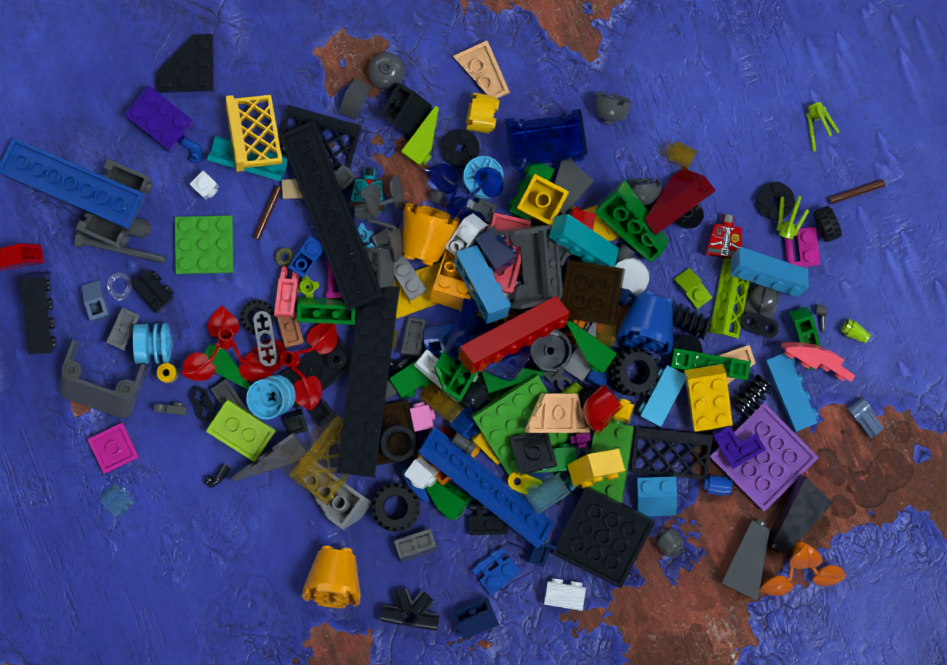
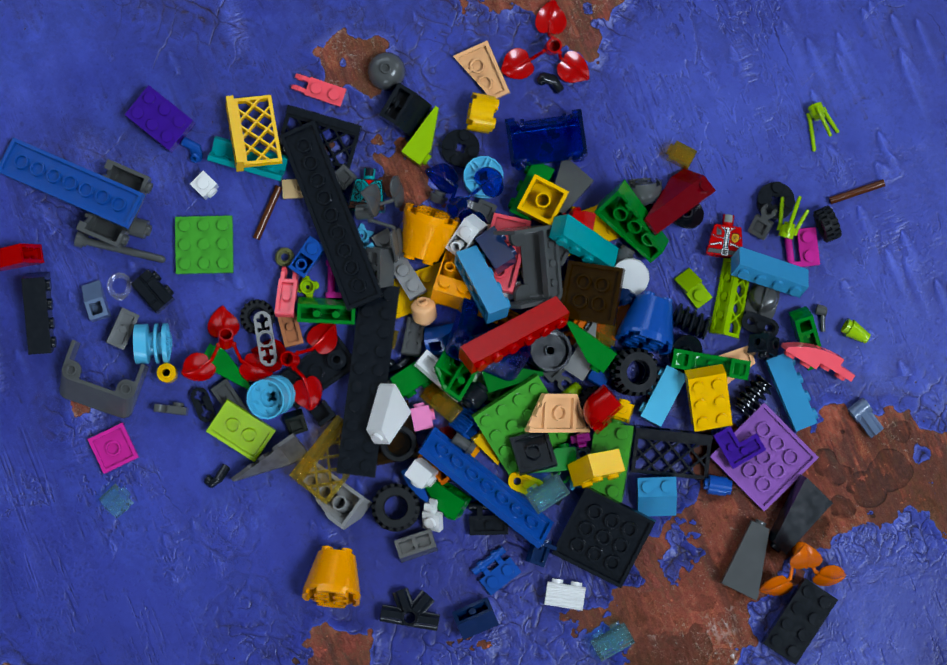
(189, 68): black plate -> none
(320, 90): none -> coral hinge
(354, 98): dark grey slope -> none
(387, 414): none -> white slope
(424, 311): none -> light nougat head
(431, 517): none -> white plate
(548, 20): none -> red plant
(550, 79): none -> black arm
(612, 107): dark grey cylinder -> none
(612, 640): none -> clear light blue brick
(670, 542): dark grey head -> none
(761, 224): none -> dark grey plate
(763, 345): none -> black brick
(799, 621): none -> black brick

